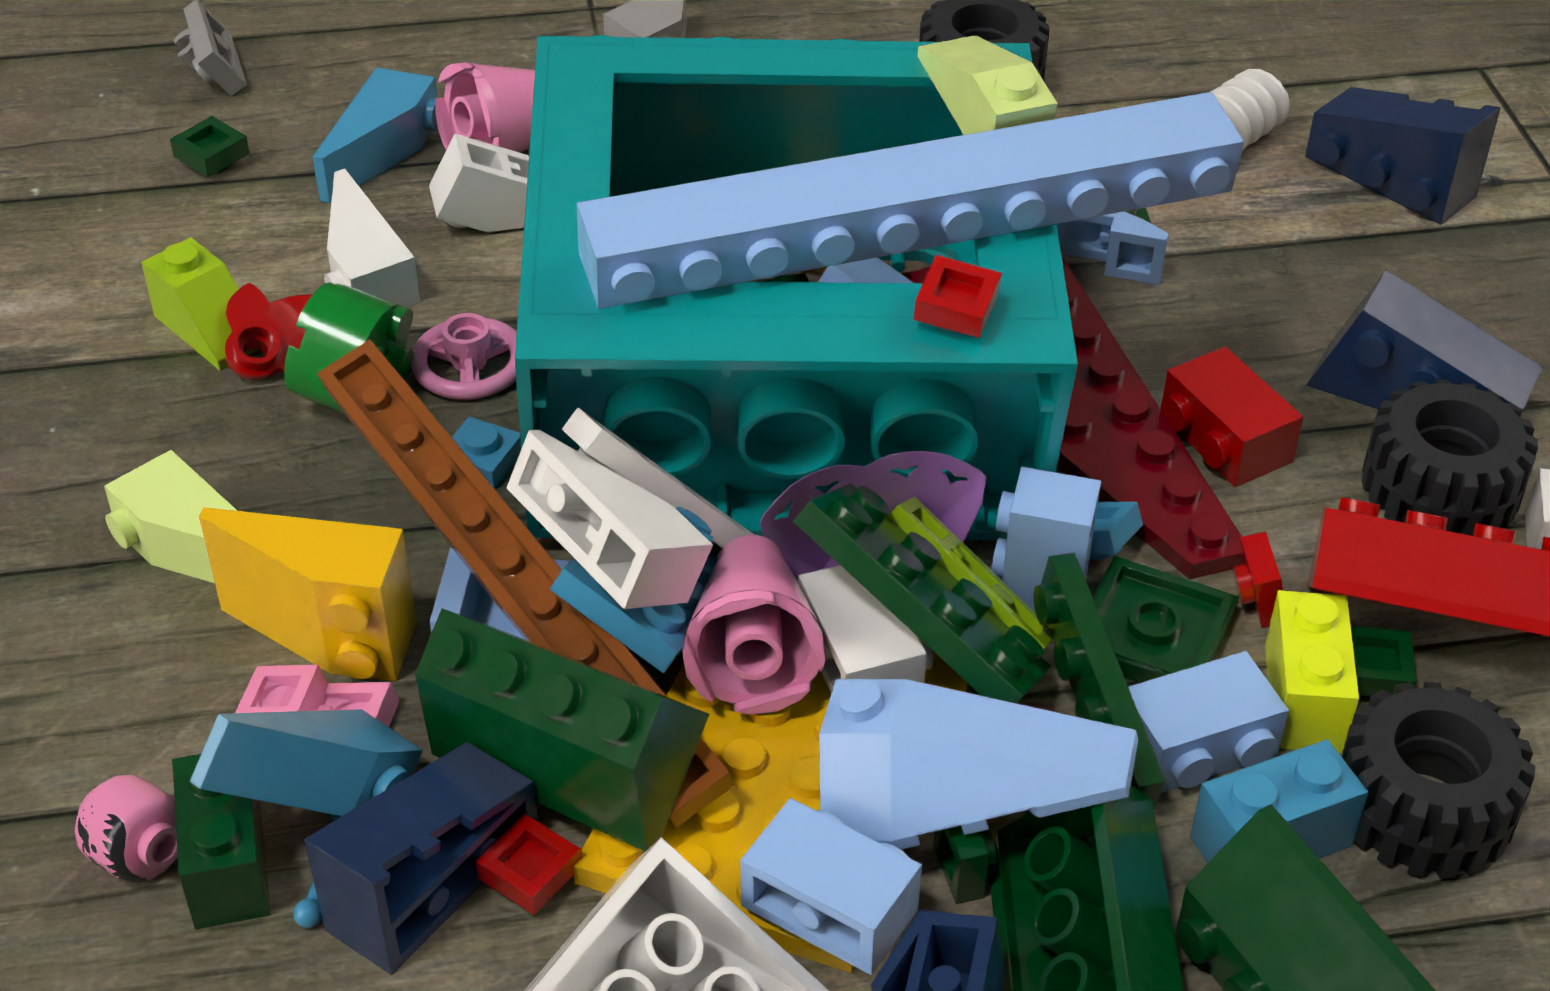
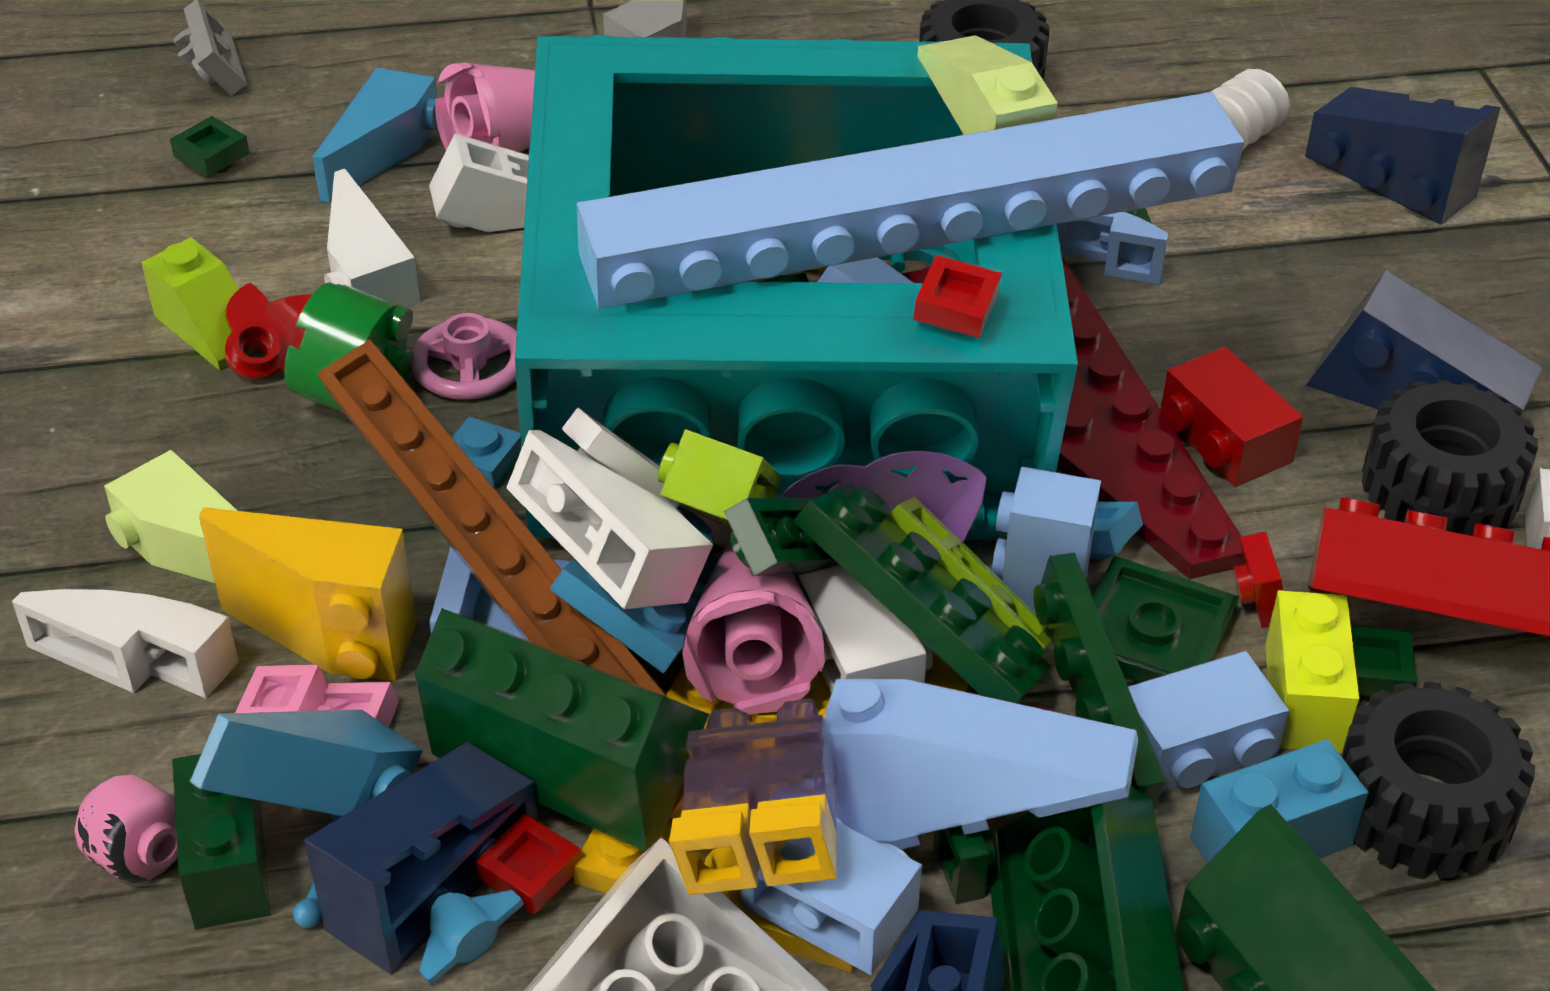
(129, 637): none -> white slope
(464, 929): none -> dark azure piece
(713, 476): none -> lime slope
(756, 793): none -> hips
(770, 540): none -> dark green plate

